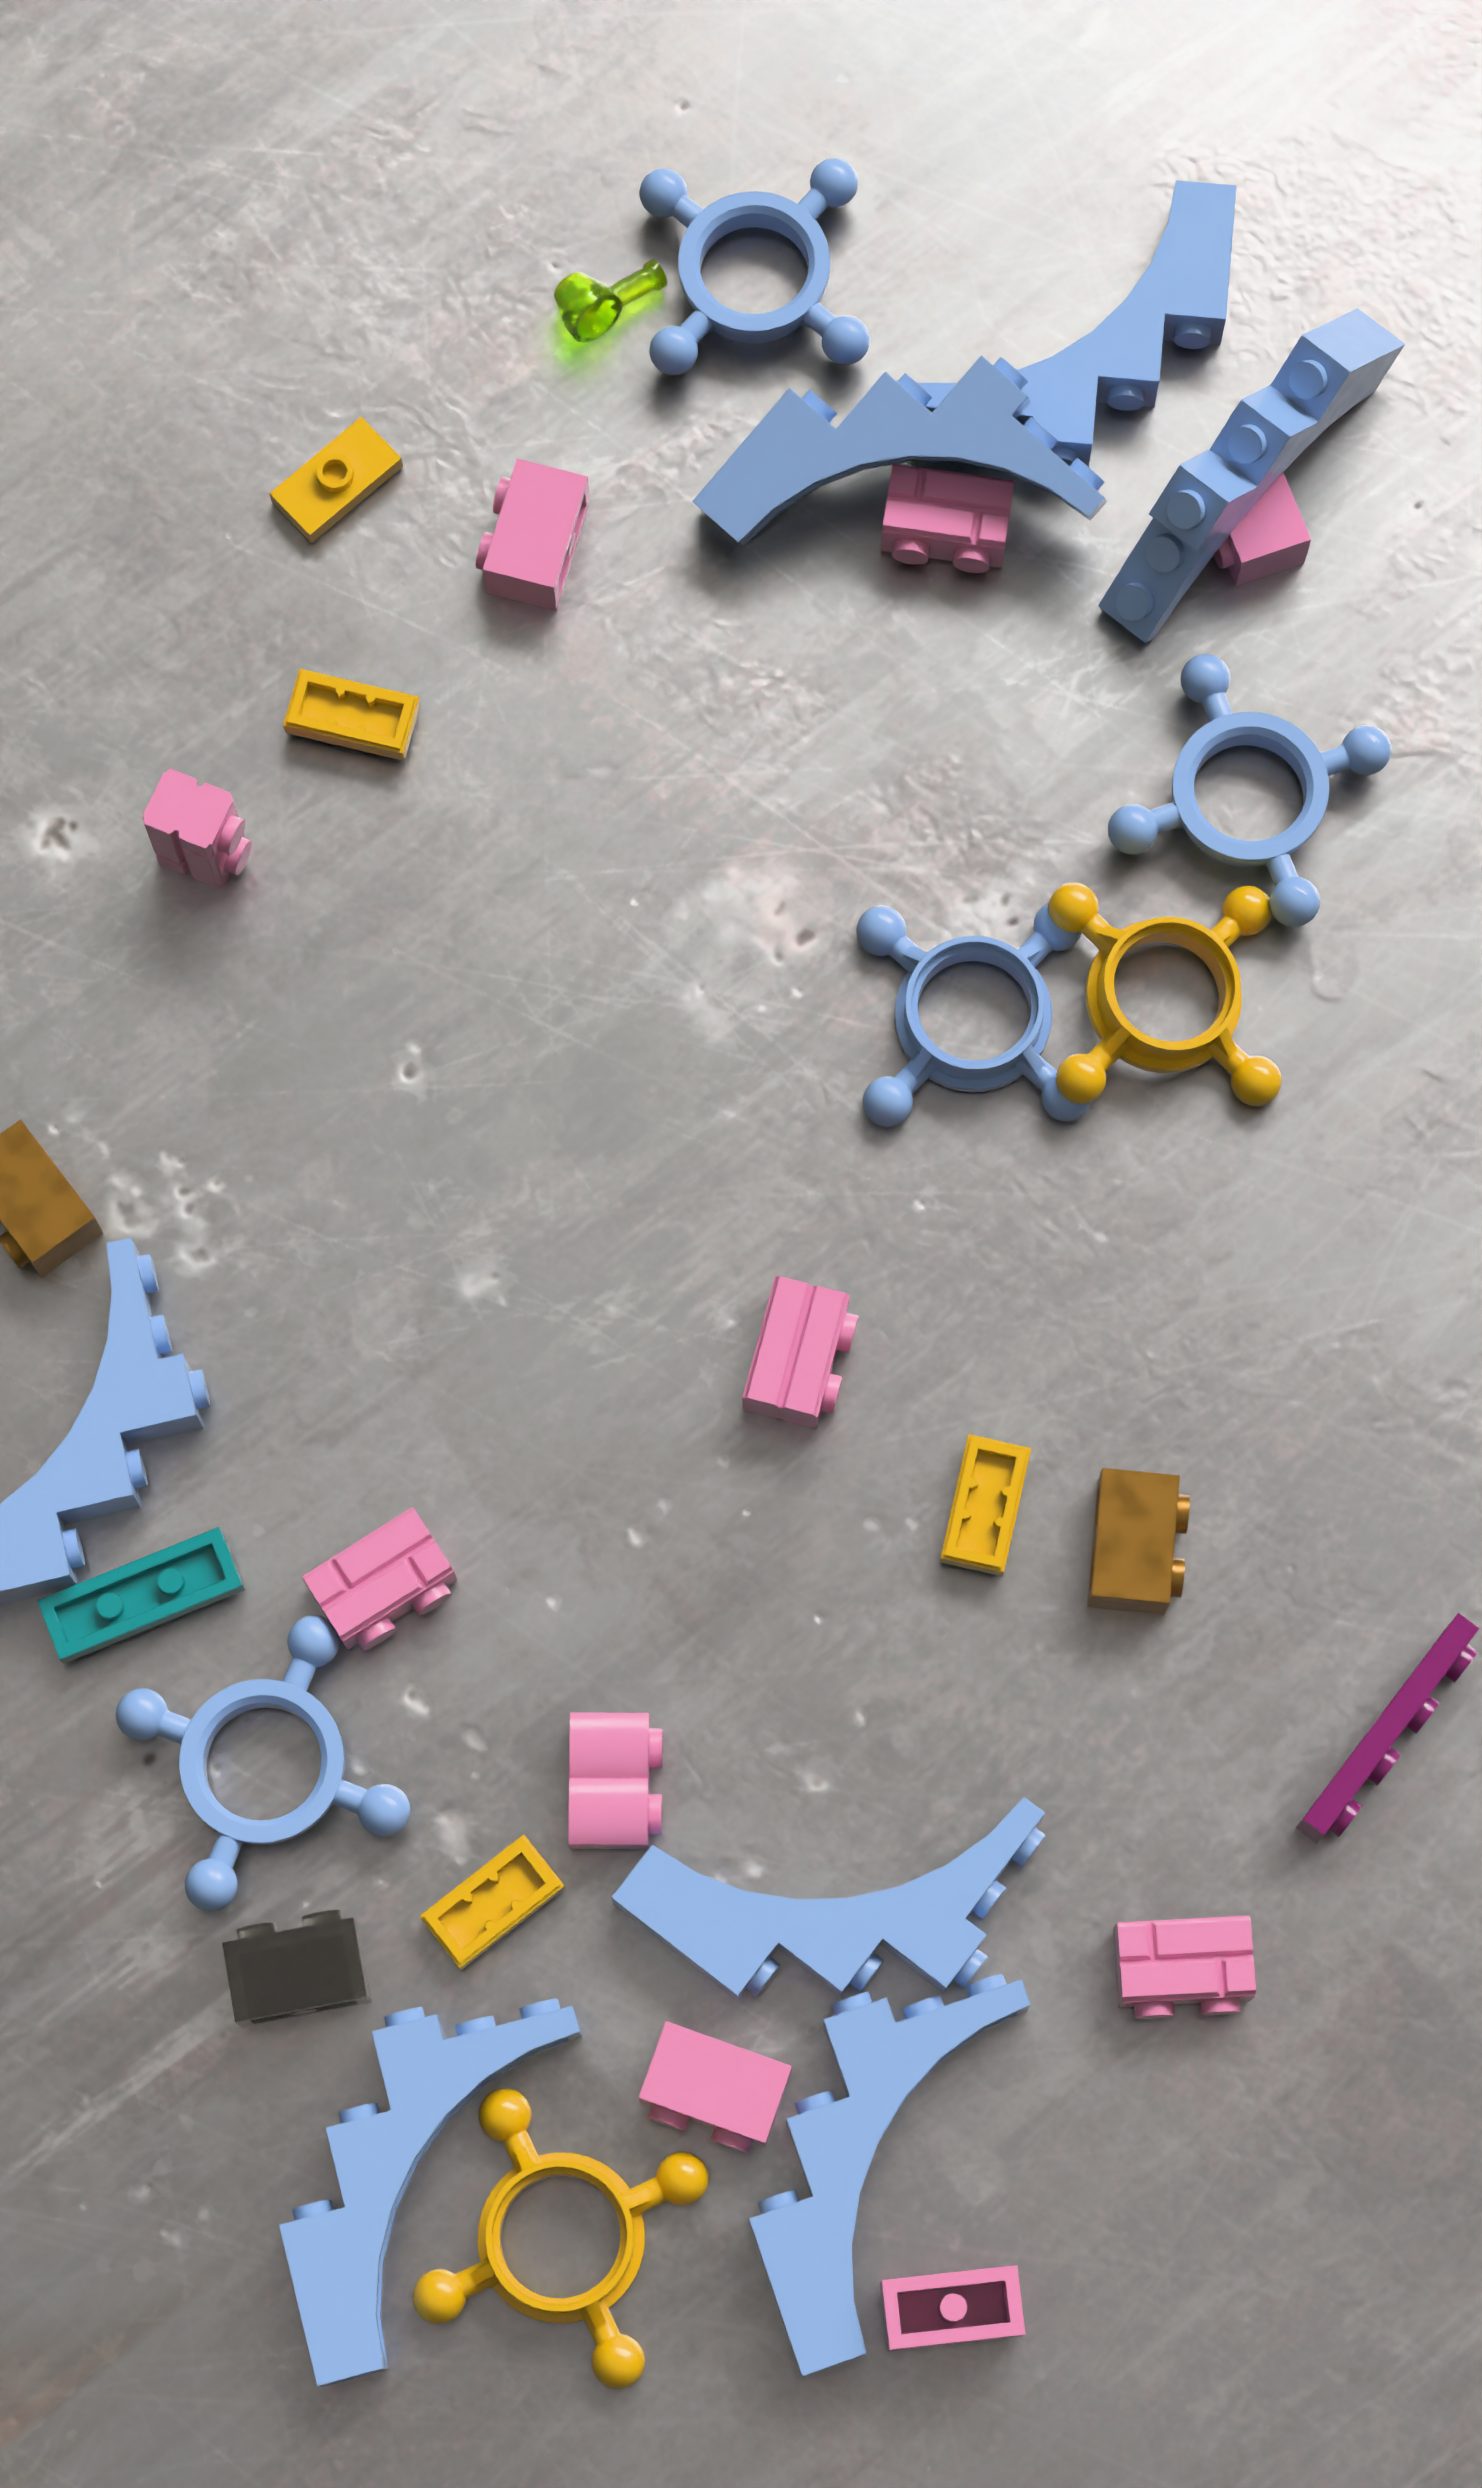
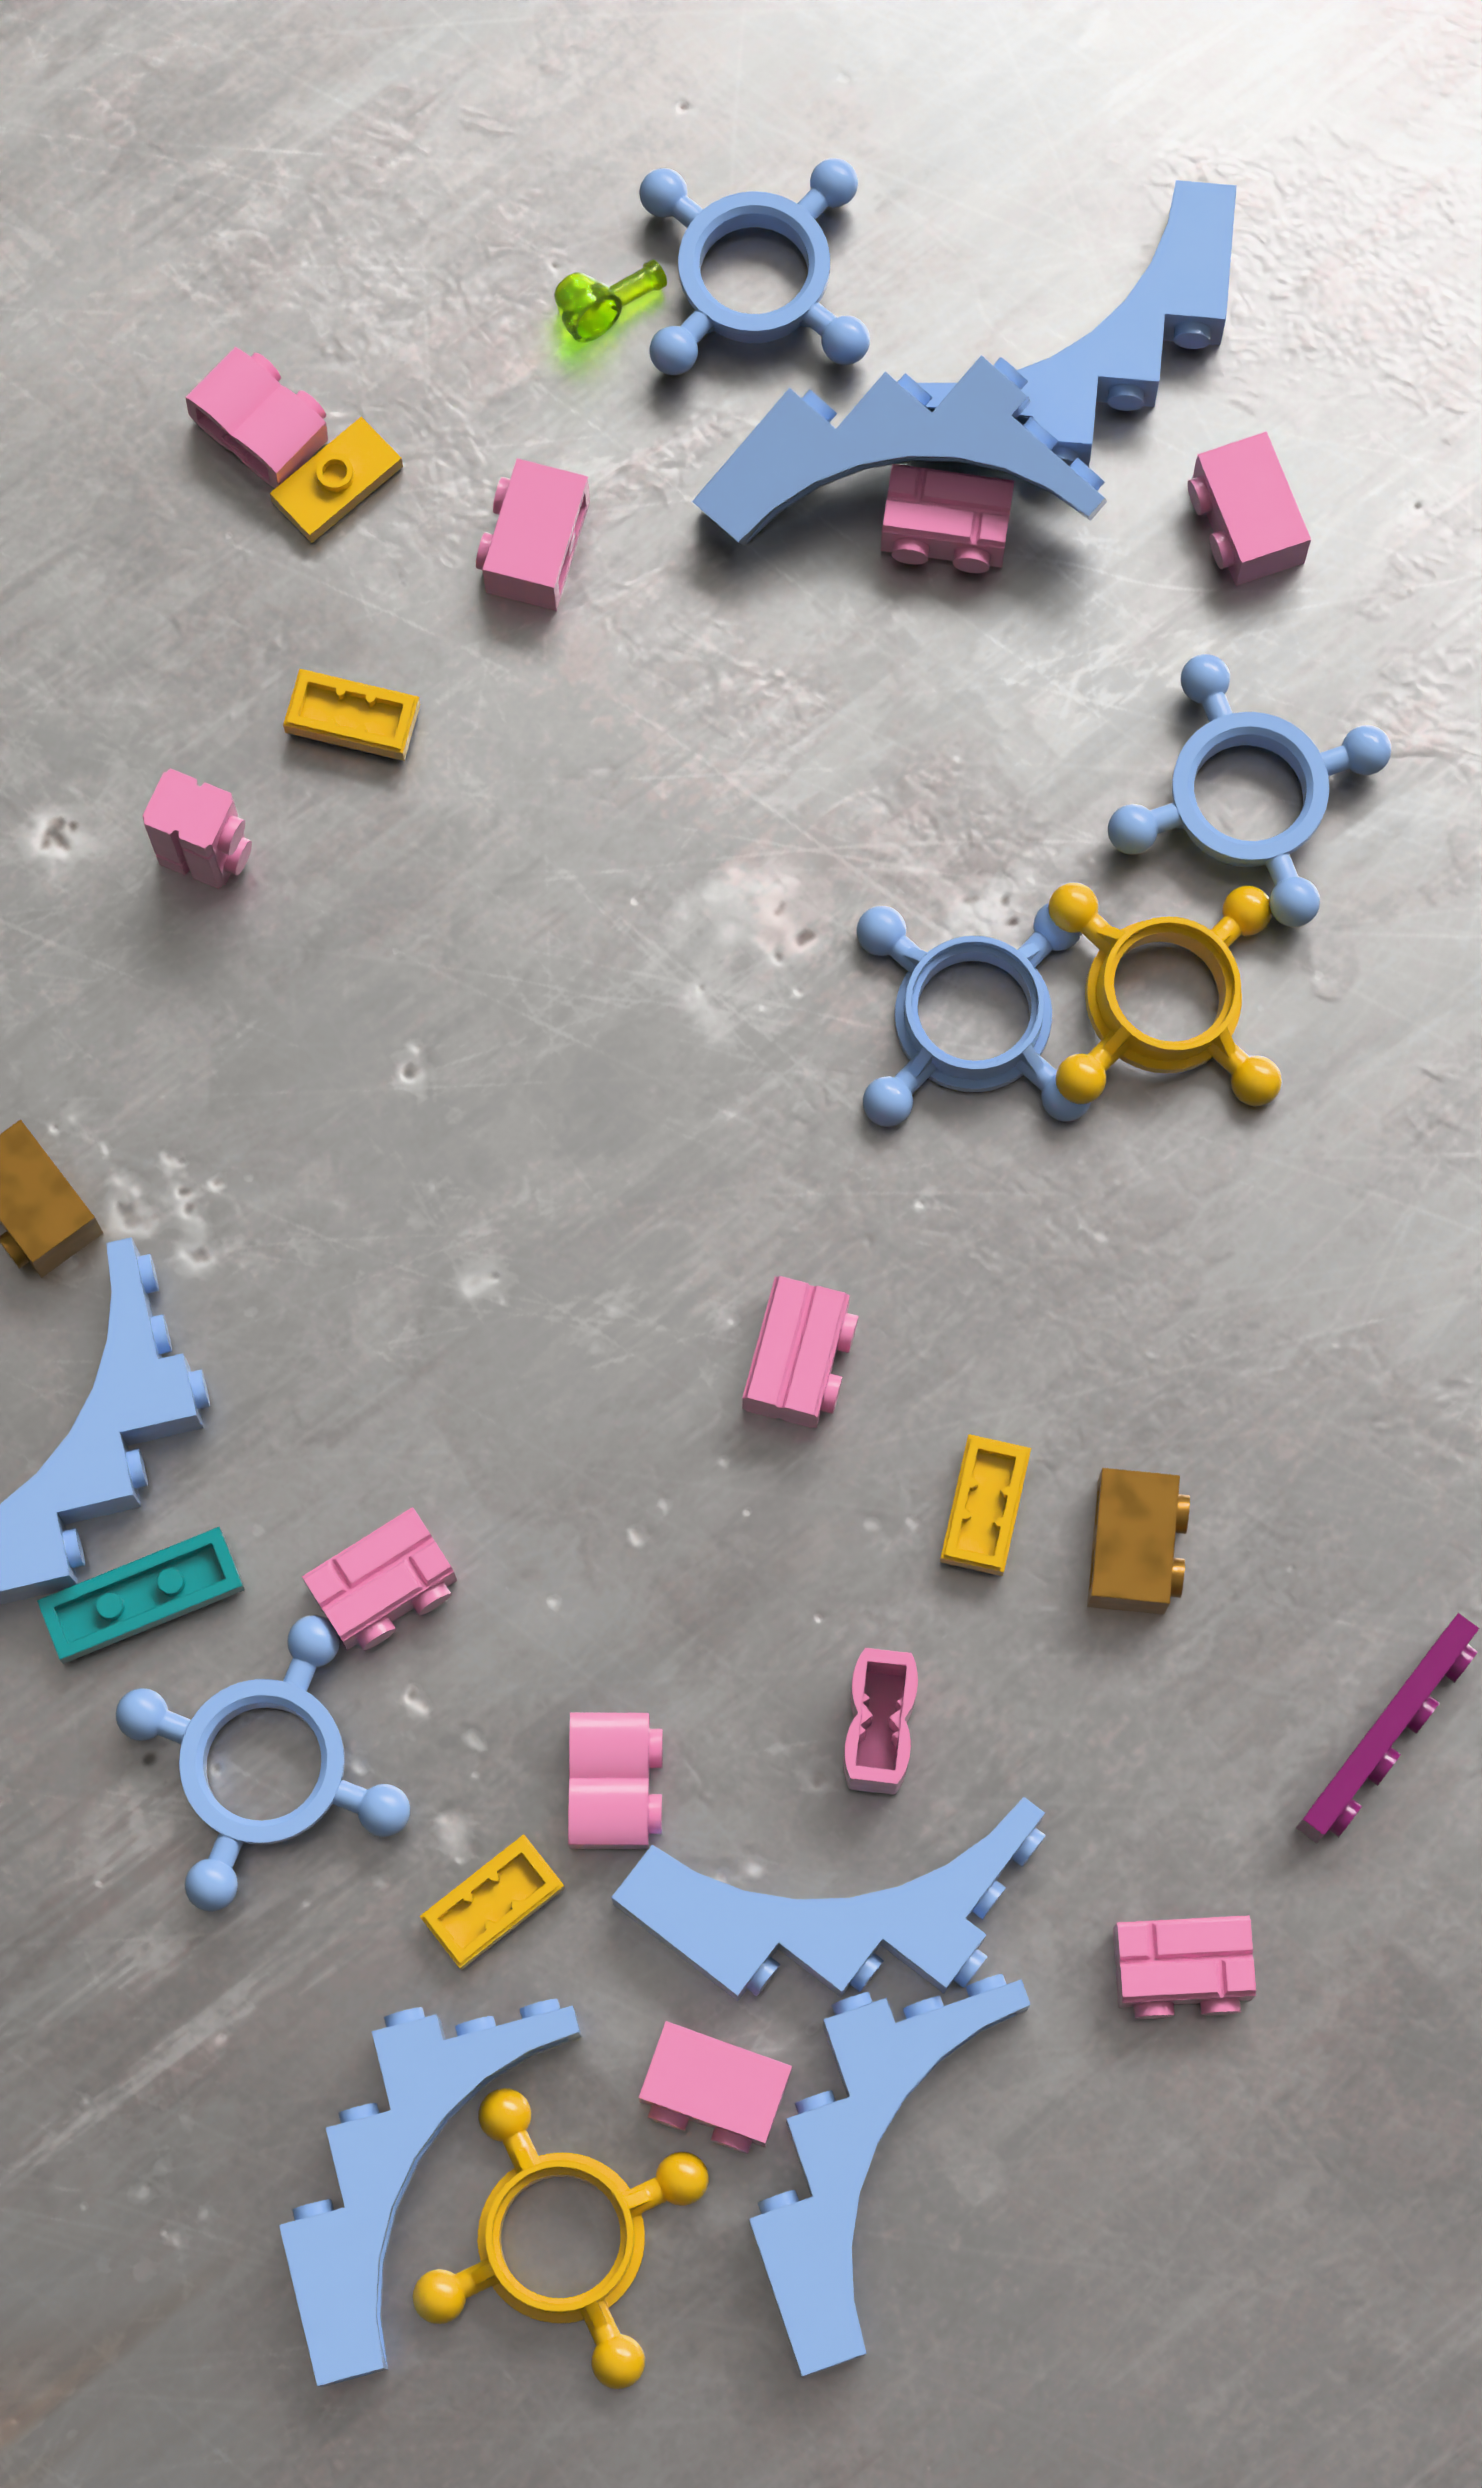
(257, 416): none -> bright pink brick
(296, 1969): clear smoke brick -> none
(879, 1734): none -> bright pink brick
(952, 2308): bright pink brick -> none
(1263, 436): light blue arch -> none

